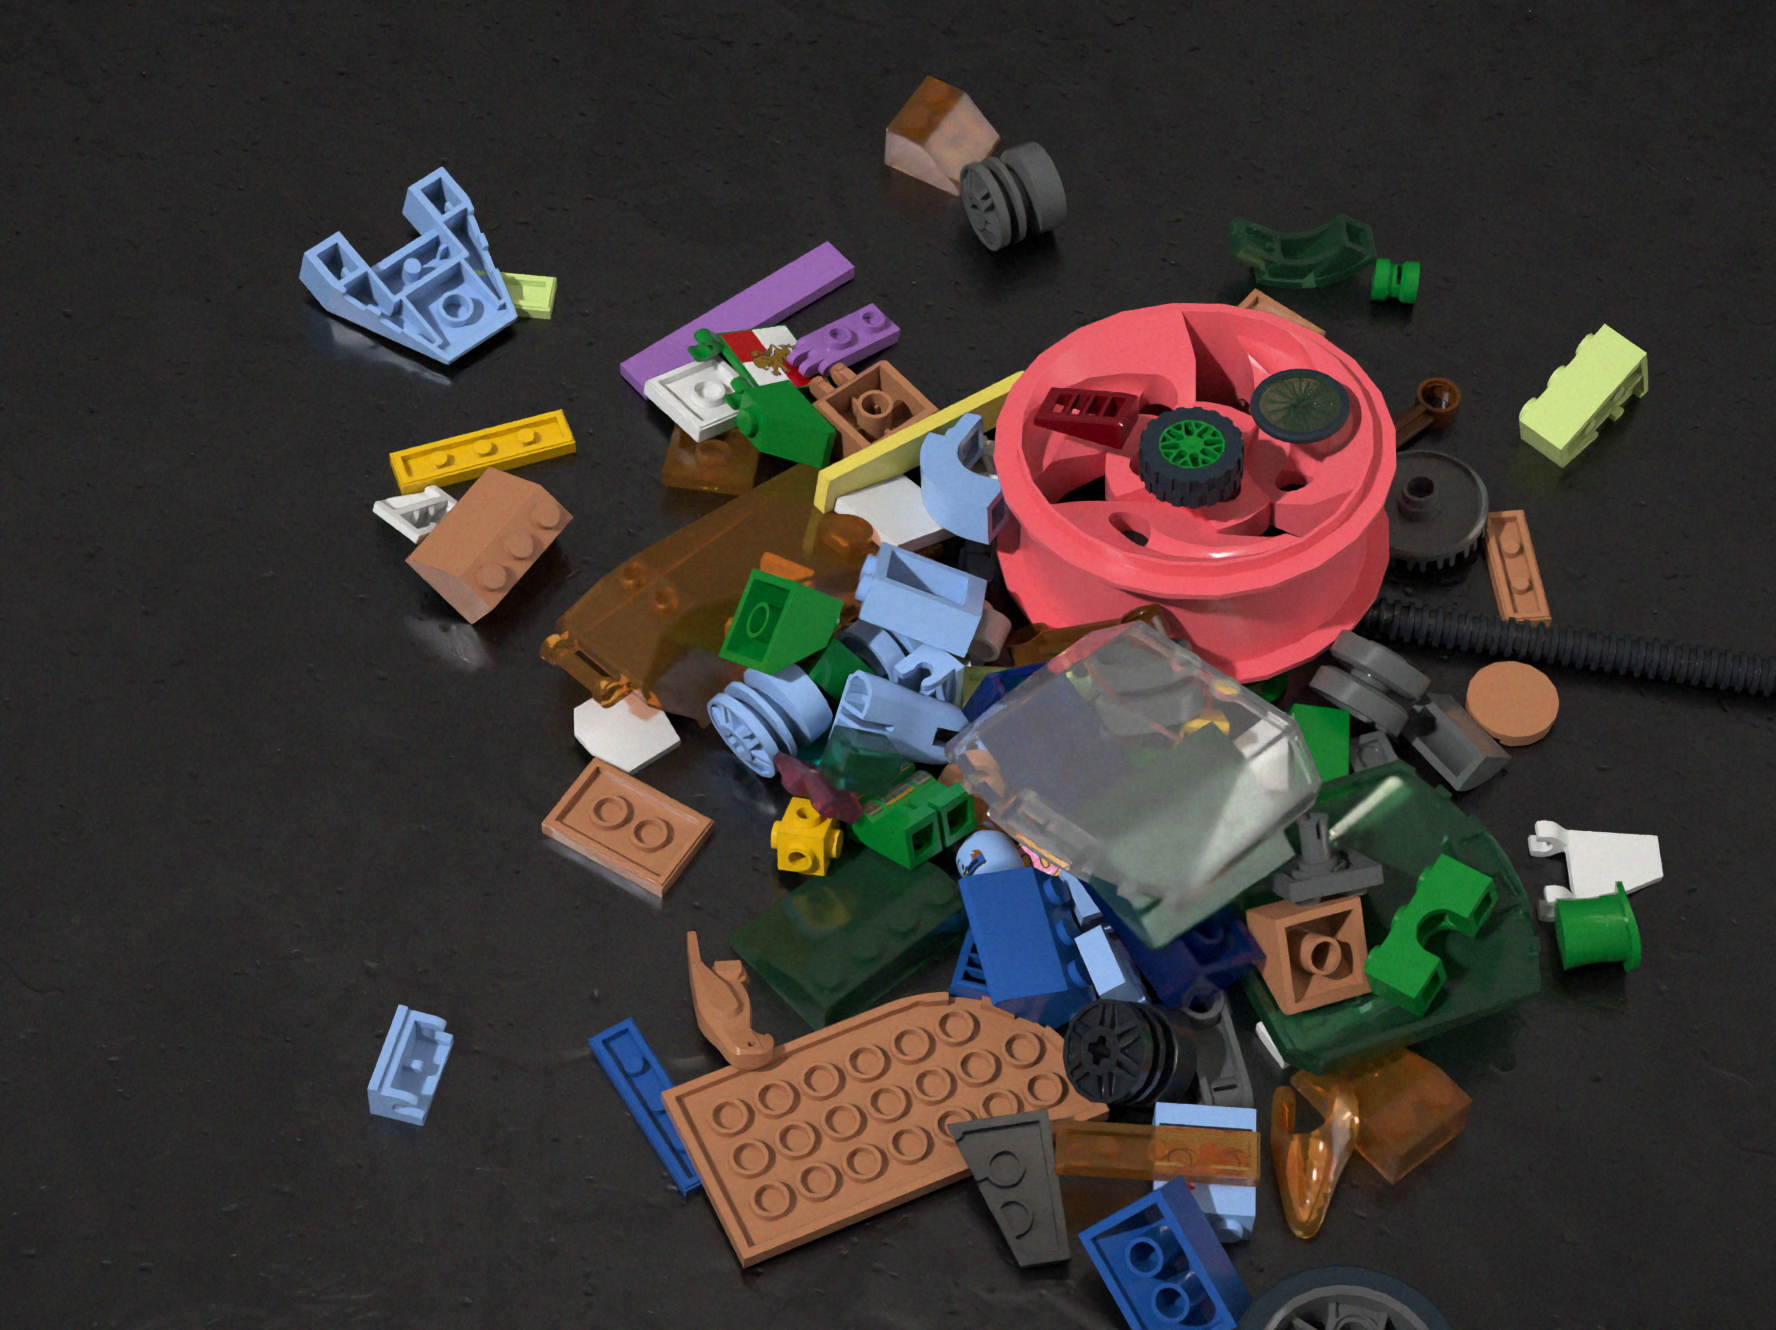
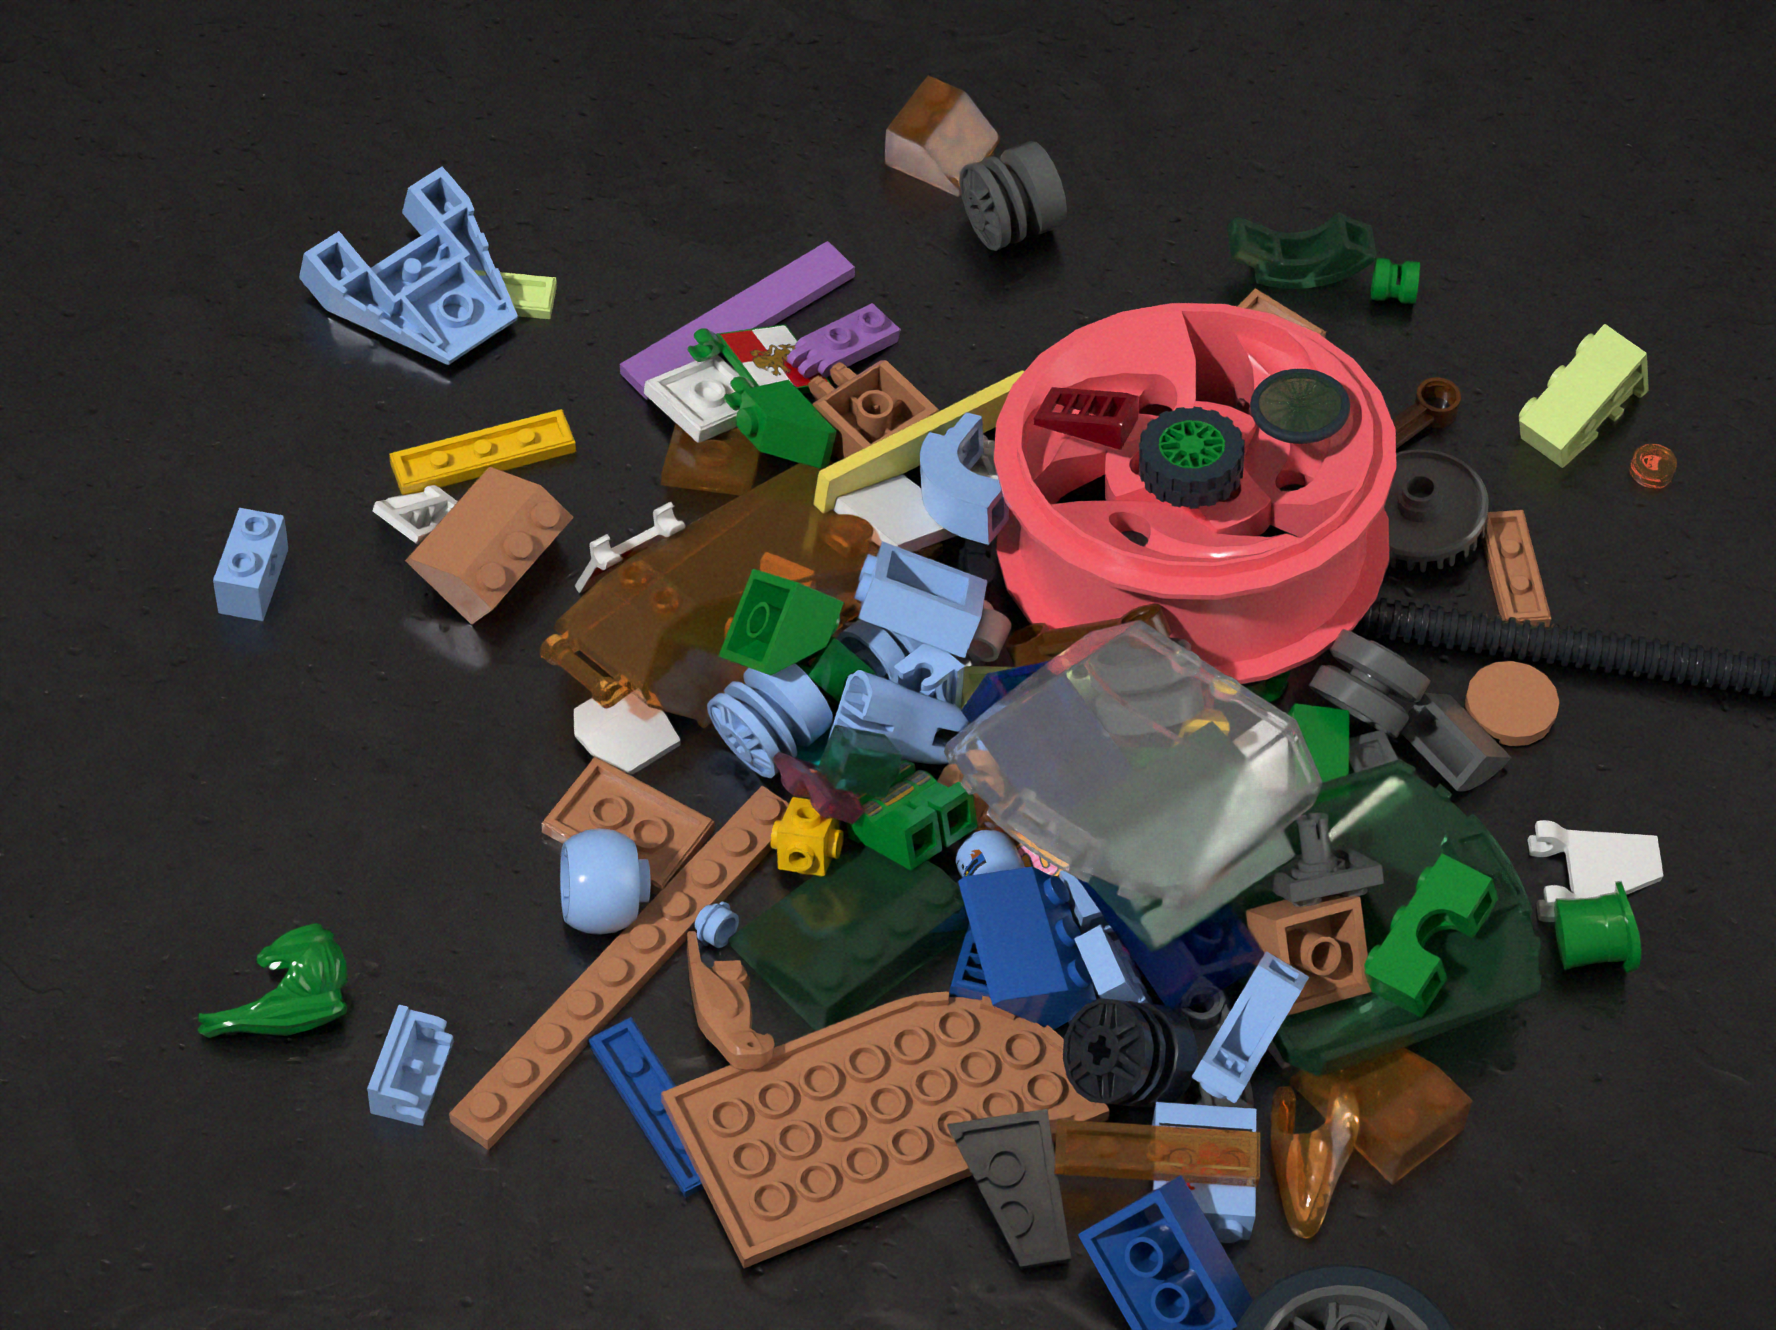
(251, 564): none -> light blue brick
(303, 998): none -> green hair
(602, 881): none -> light blue wheel
(606, 559): none -> white flag
(618, 972): none -> nougat plate
(716, 924): none -> light blue plate
(1249, 1028): none -> light blue arch
(1653, 466): none -> clear orange tile

